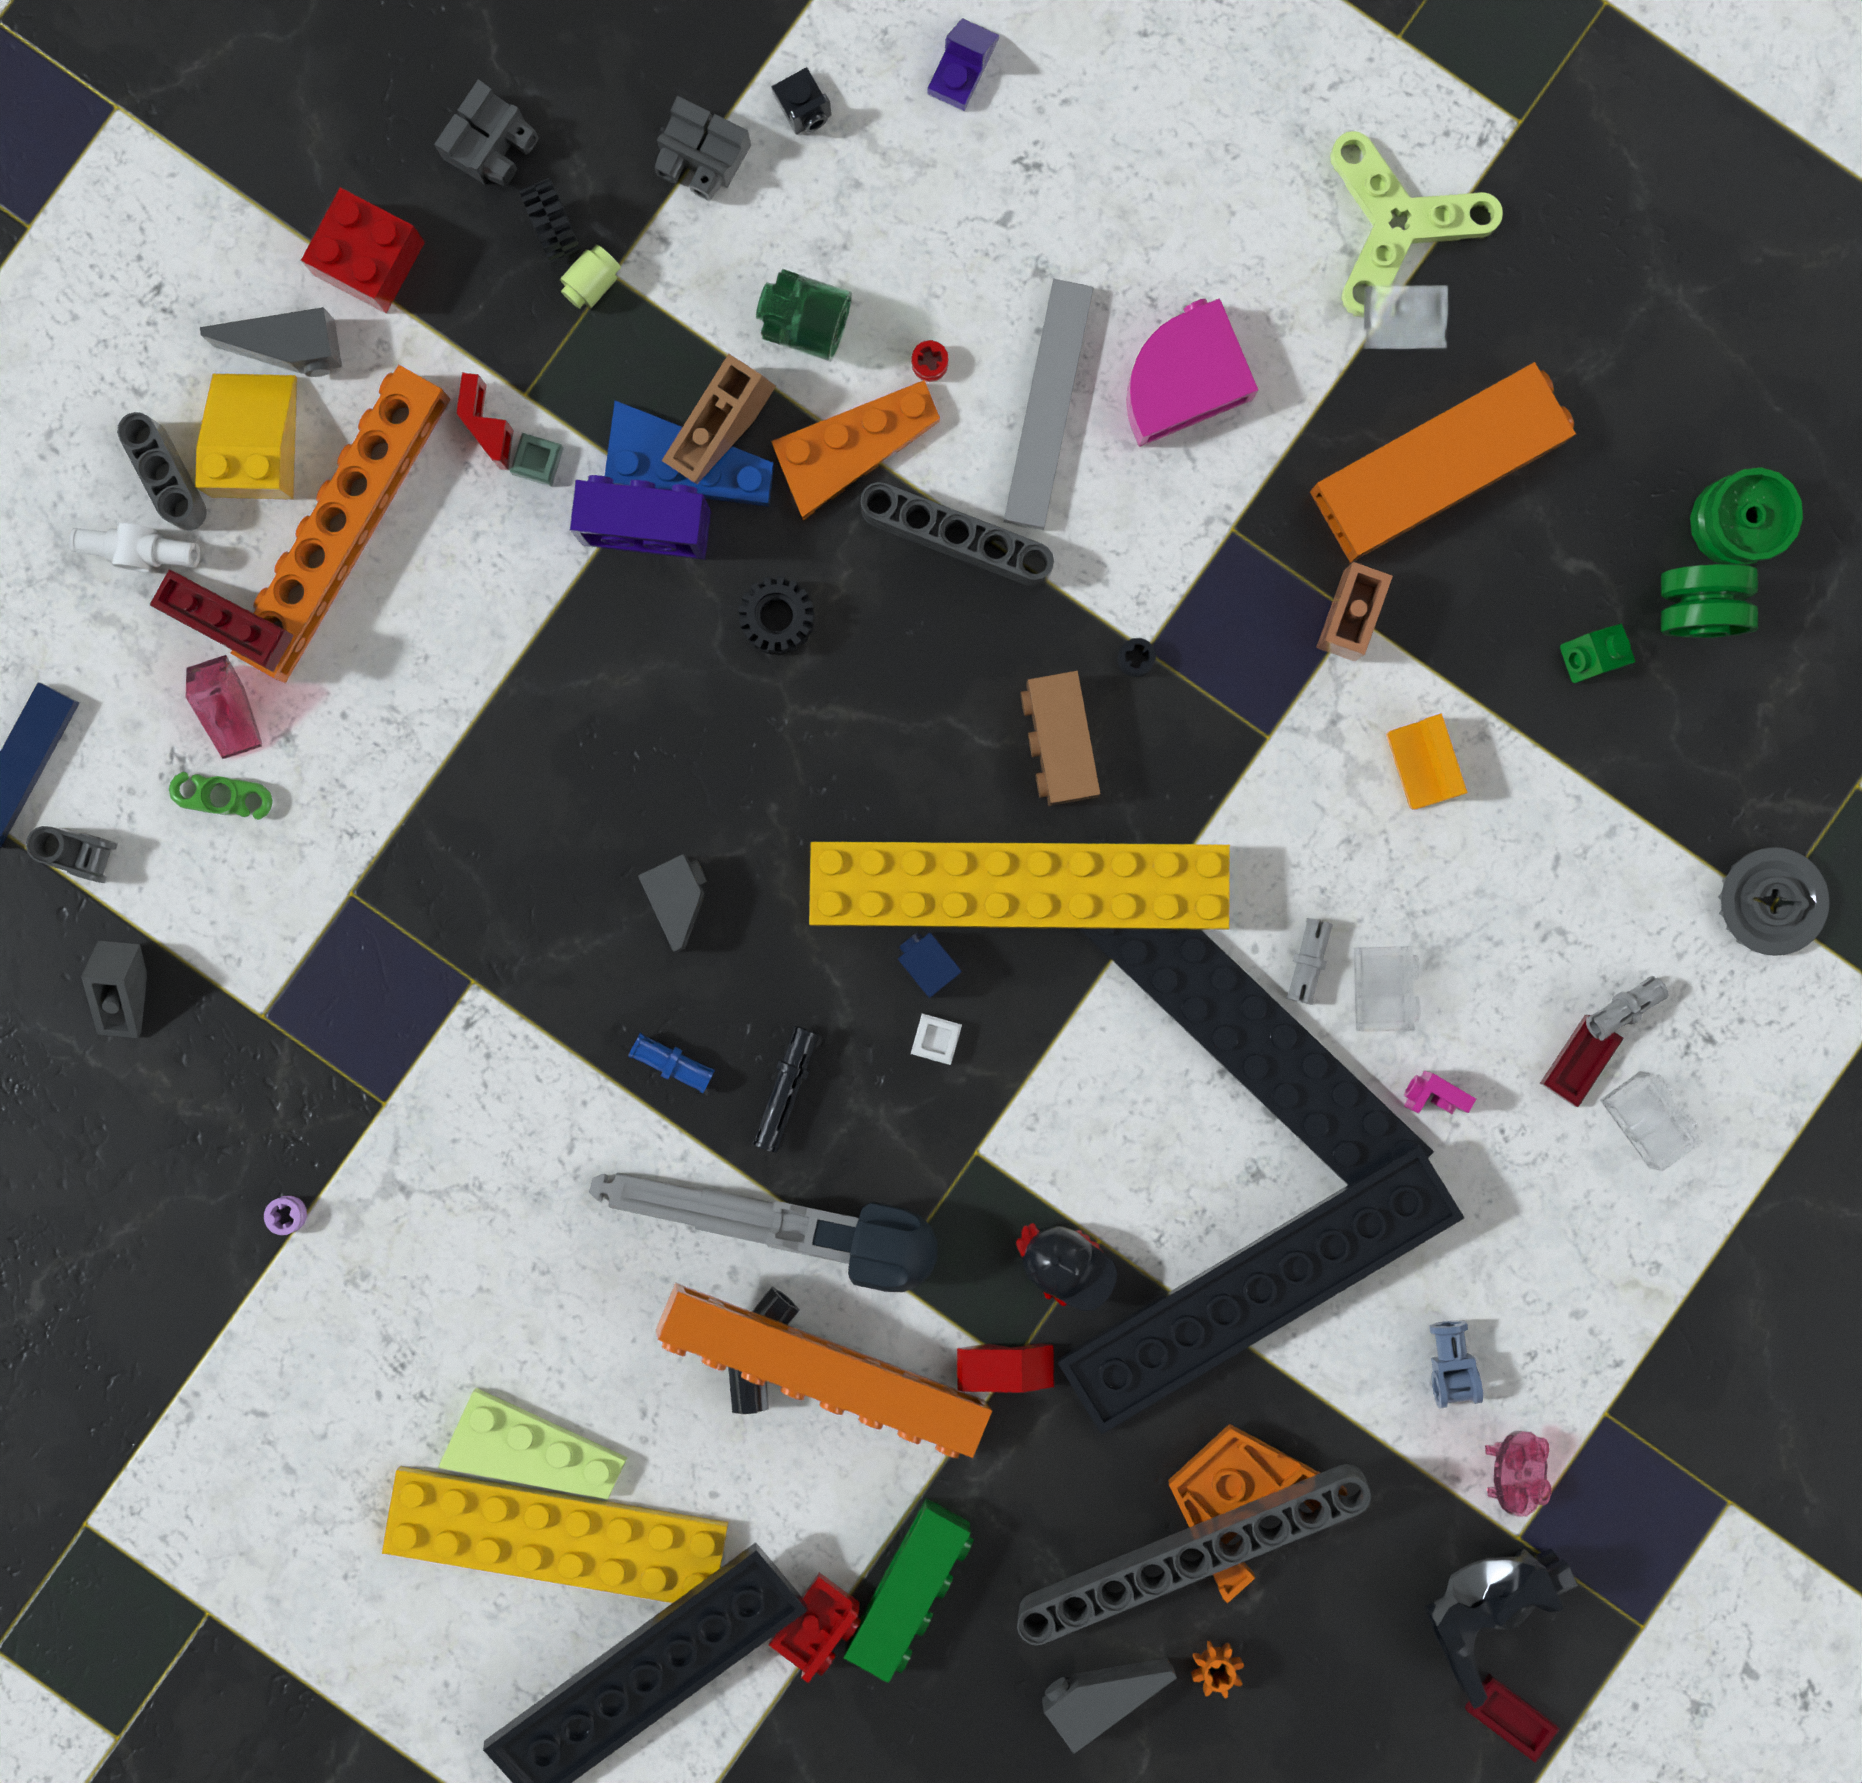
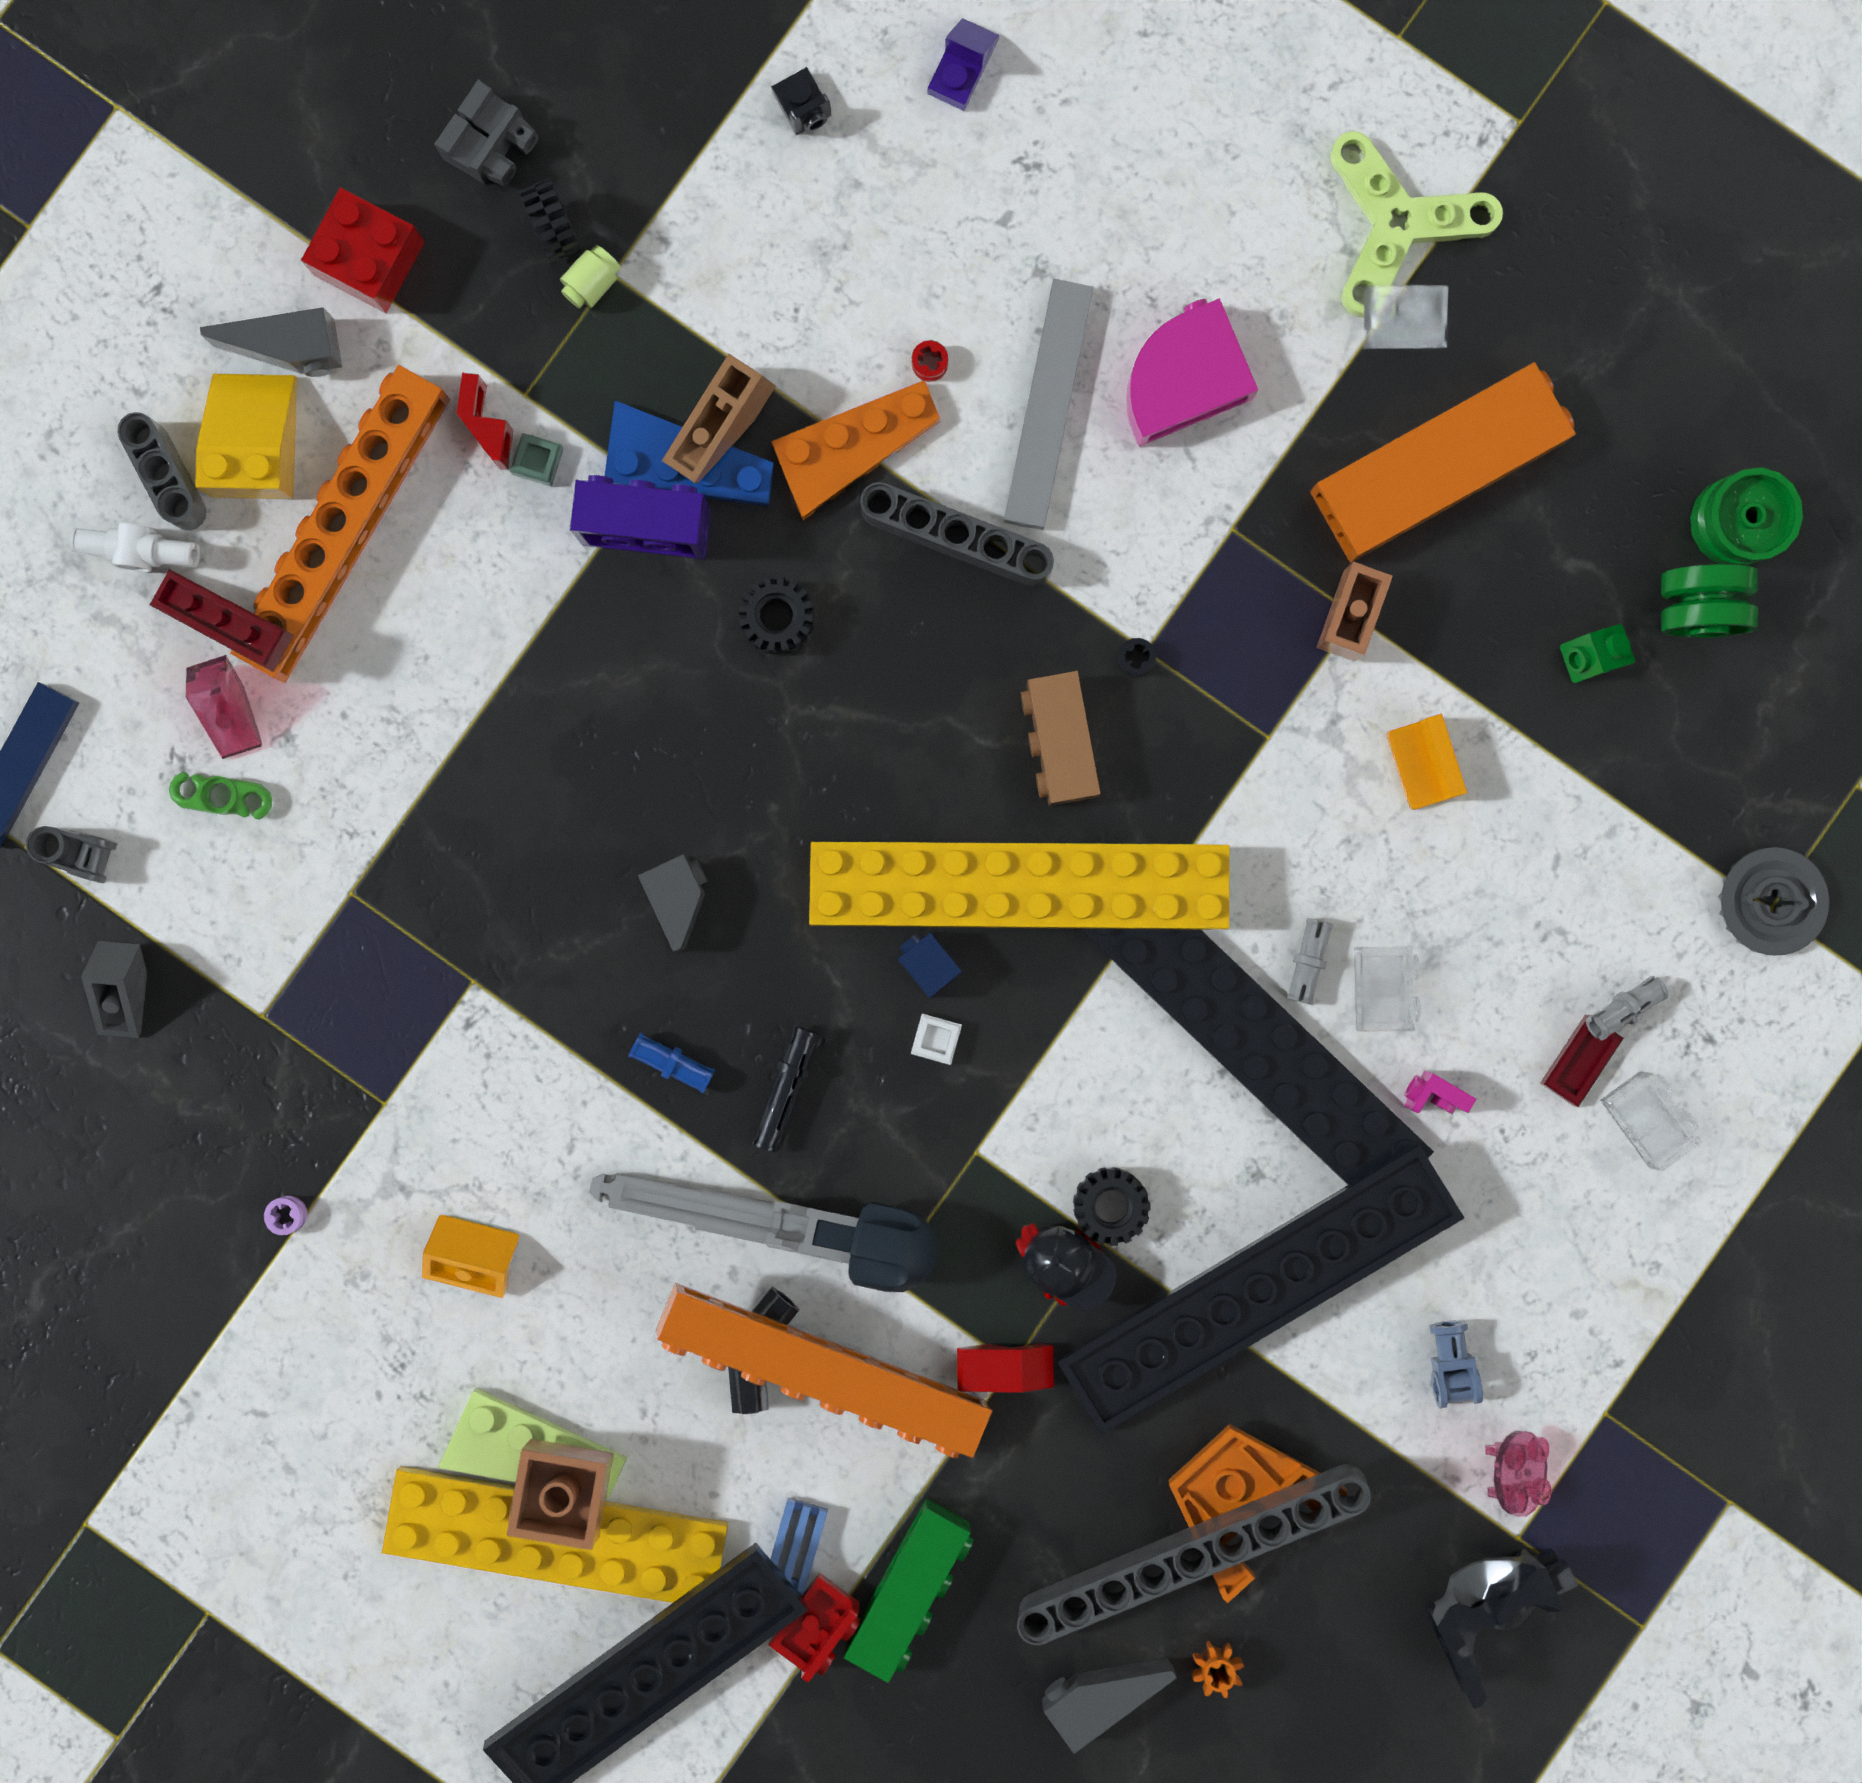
(469, 1256): none -> light orange panel
(560, 1494): none -> nougat brick
(702, 144): dark grey hips -> none
(804, 314): clear green gear -> none
(806, 1509): none -> medium blue tile
(1132, 1221): none -> black tyre
(1514, 1719): dark red tile -> none

